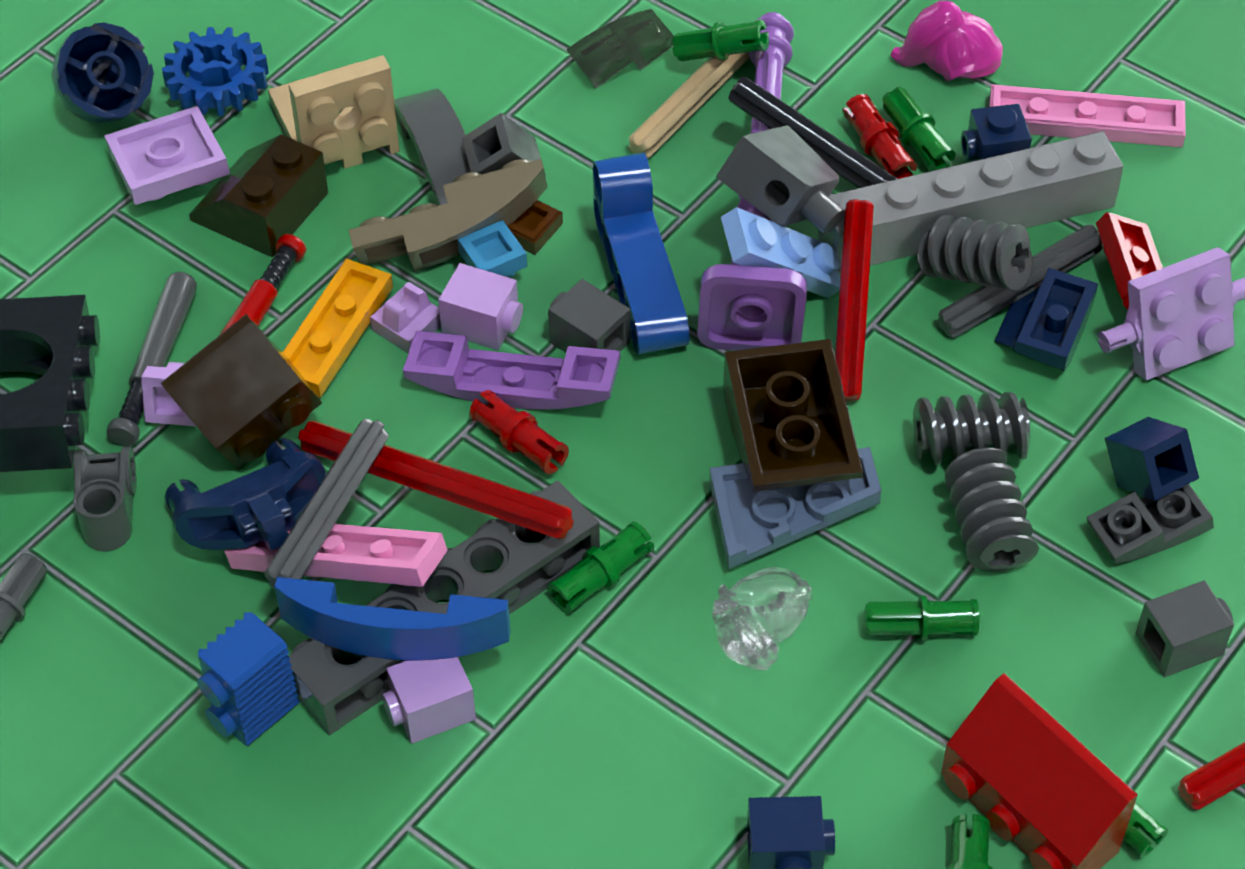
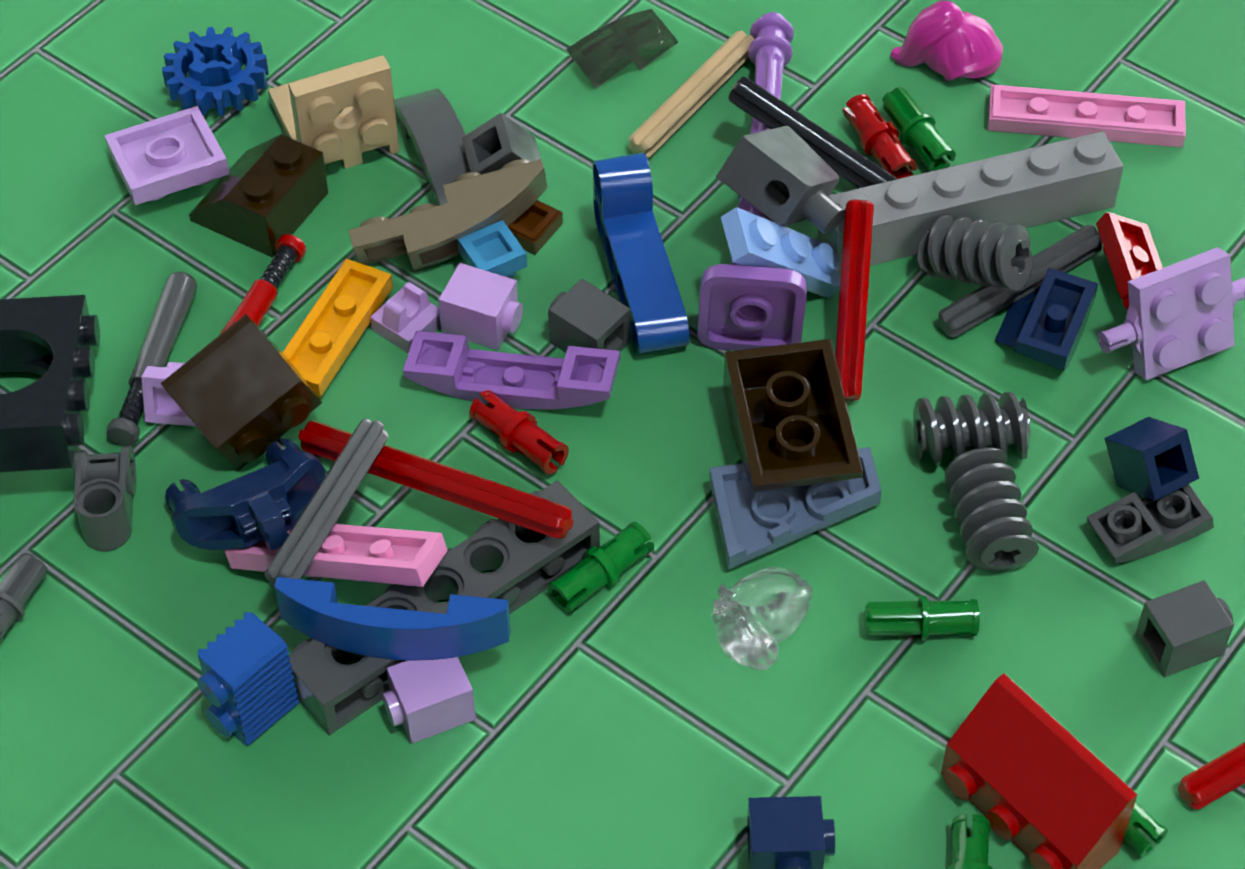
(102, 73): dark blue cylinder -> none
(720, 41): green axle -> none
(995, 132): dark blue brick -> none

